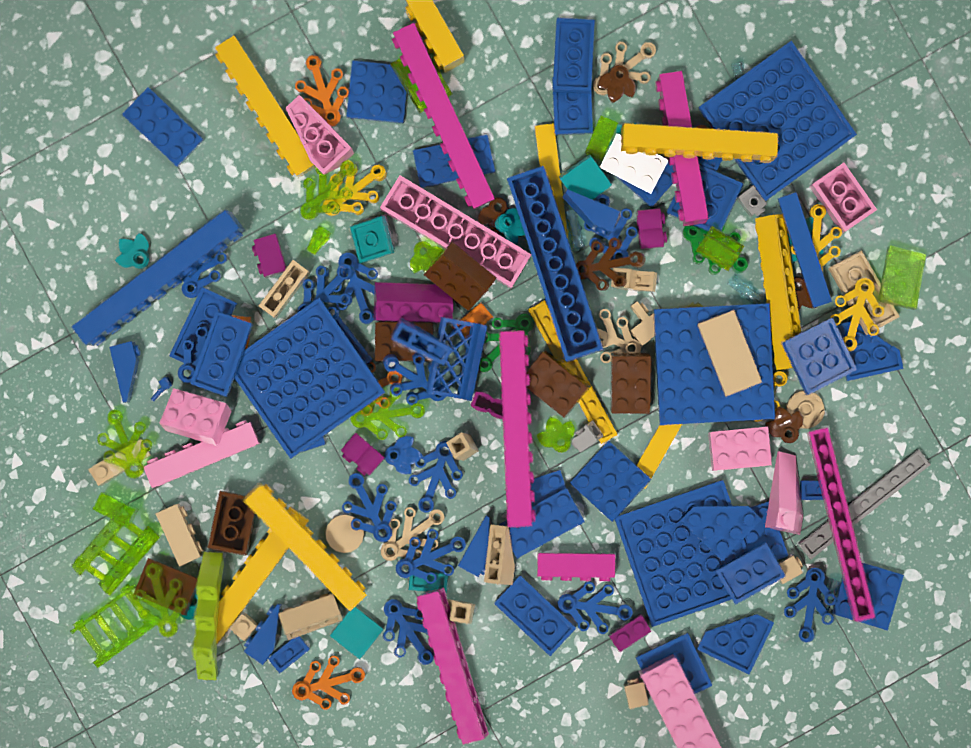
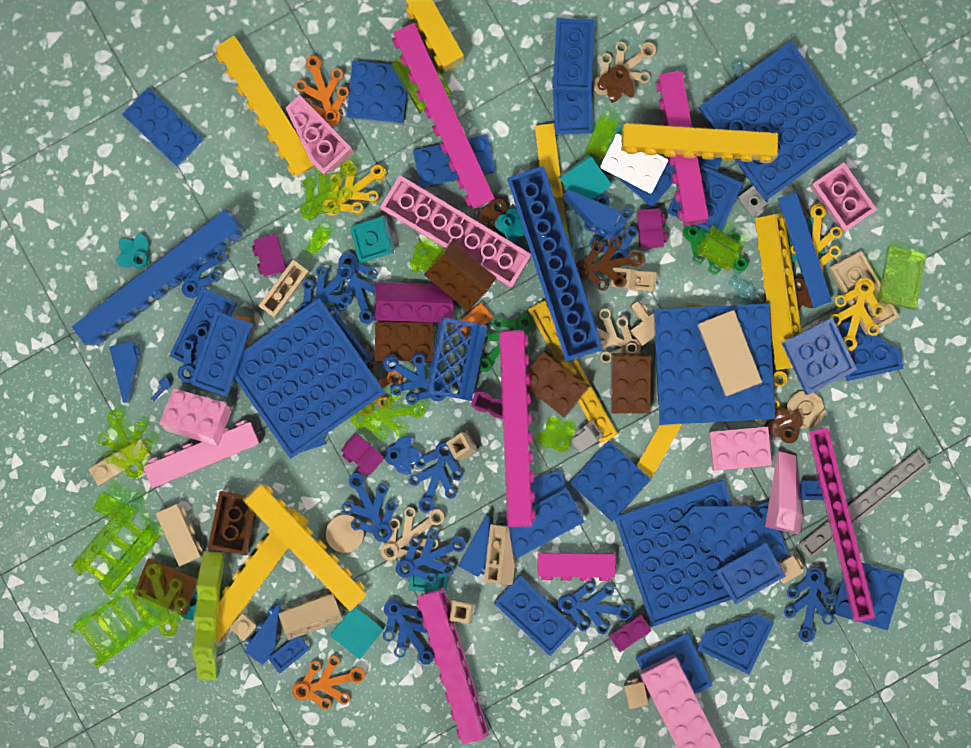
(420, 341): blue slope -> none

